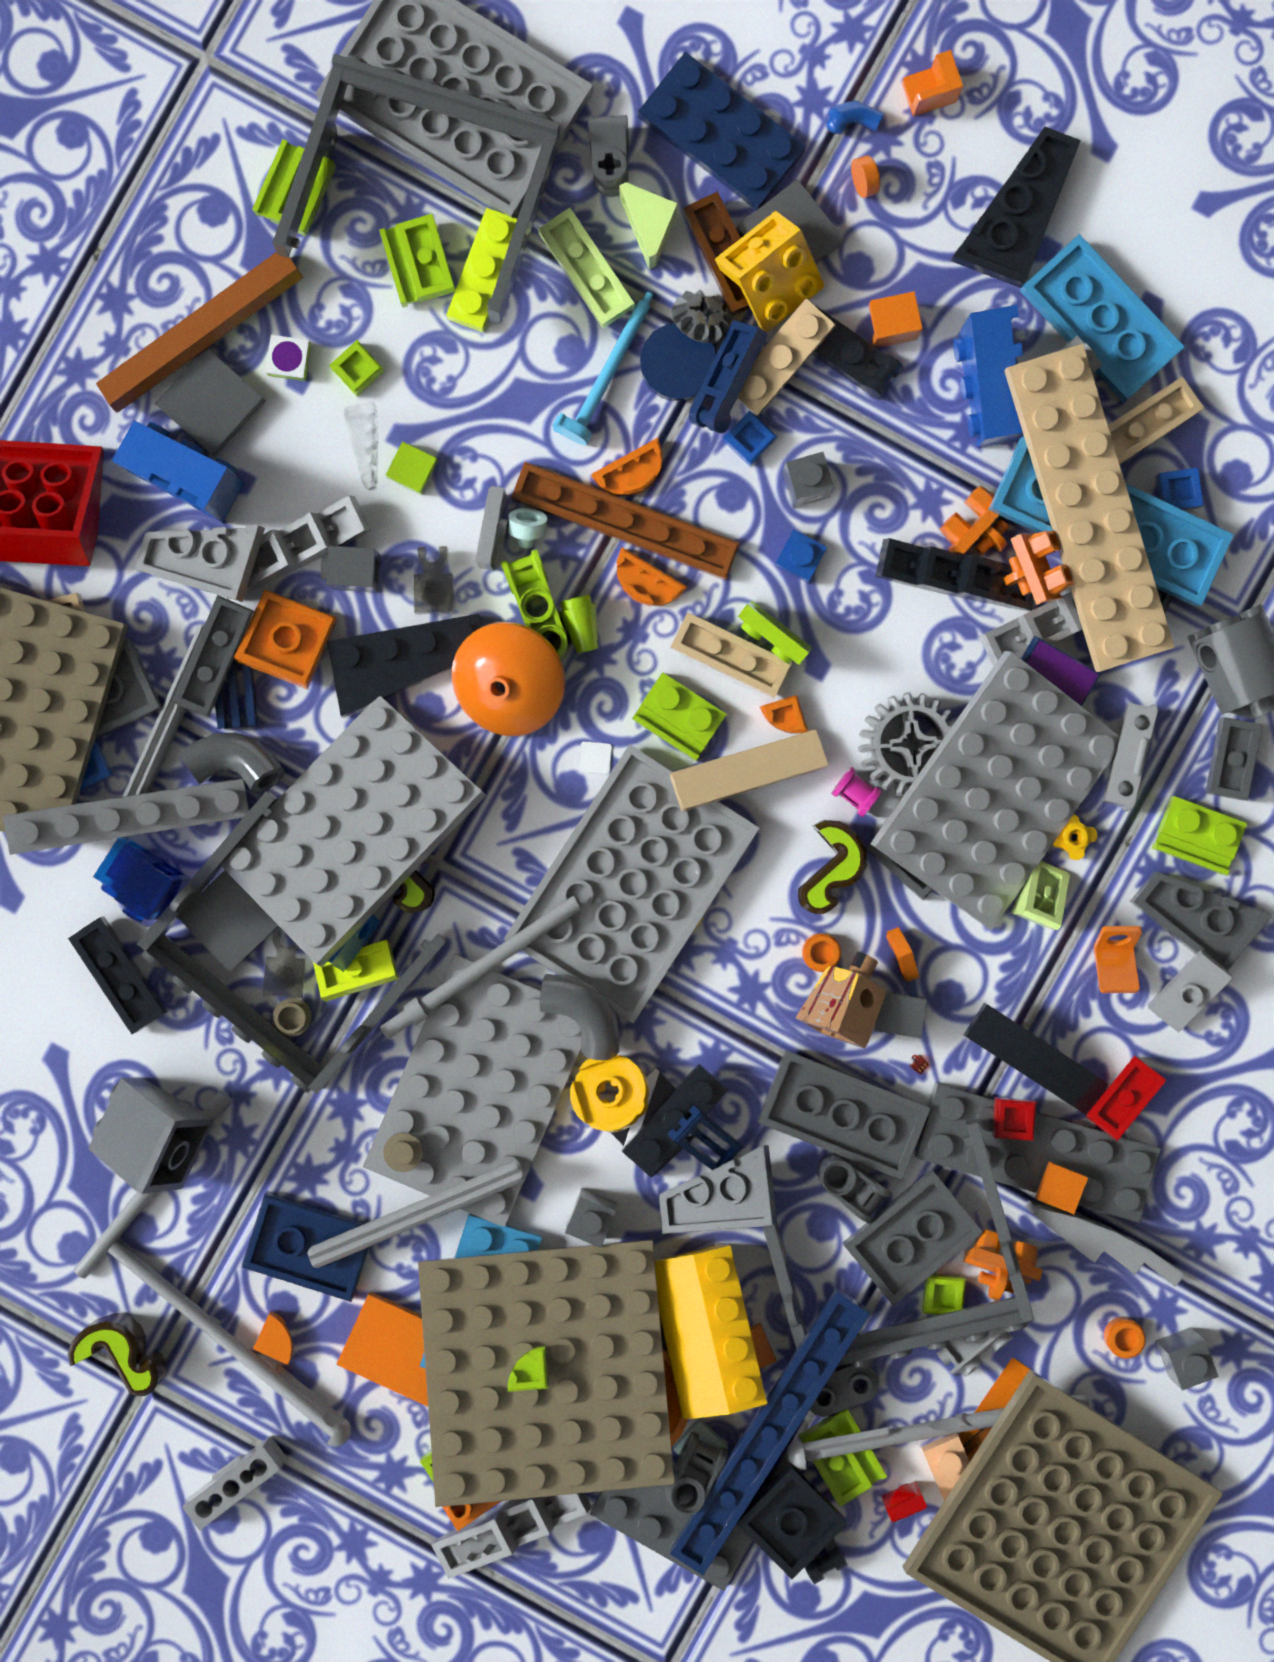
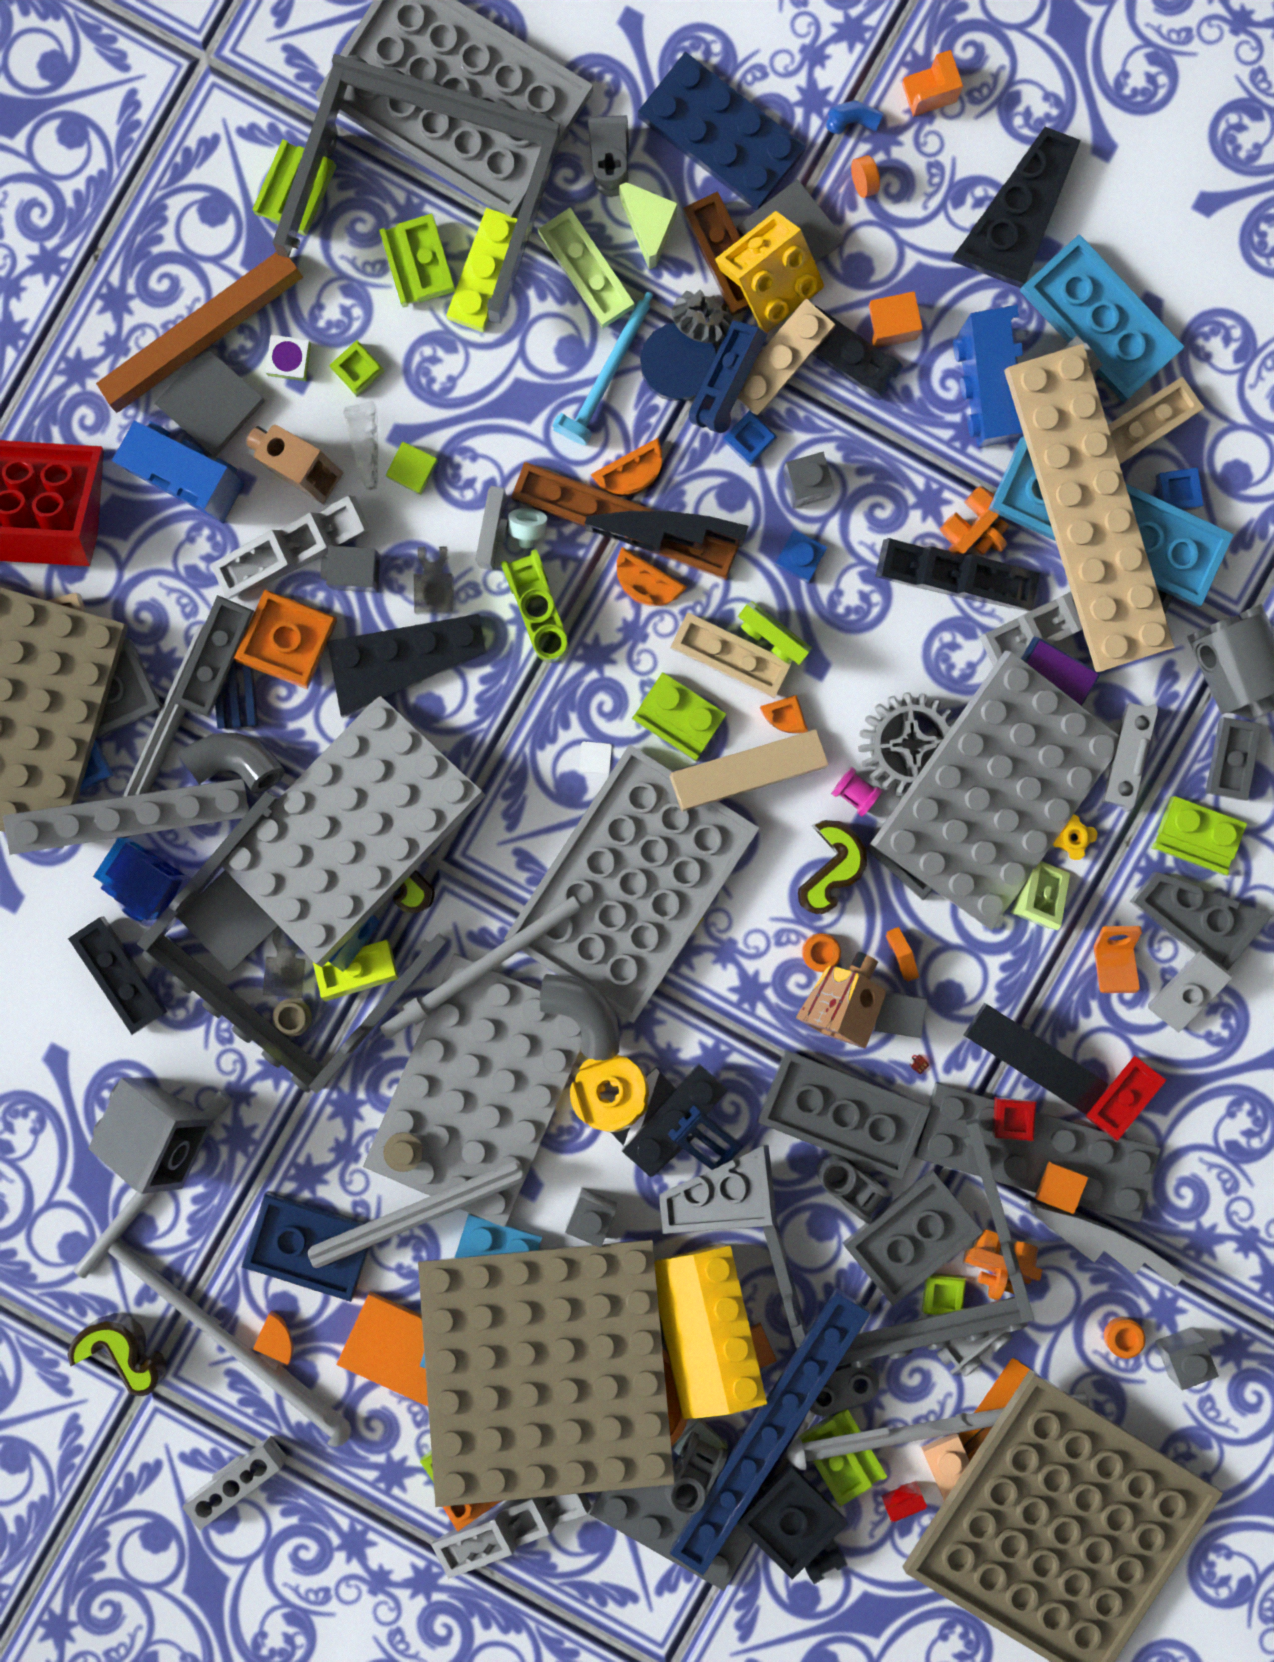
(203, 559): light grey wing -> none
(295, 461): none -> medium nougat torso
(524, 665): orange dish -> none
(529, 1371): lime tile -> none
(580, 622): lime cone -> none
(650, 528): none -> black slope
(1033, 570): orange hips -> none

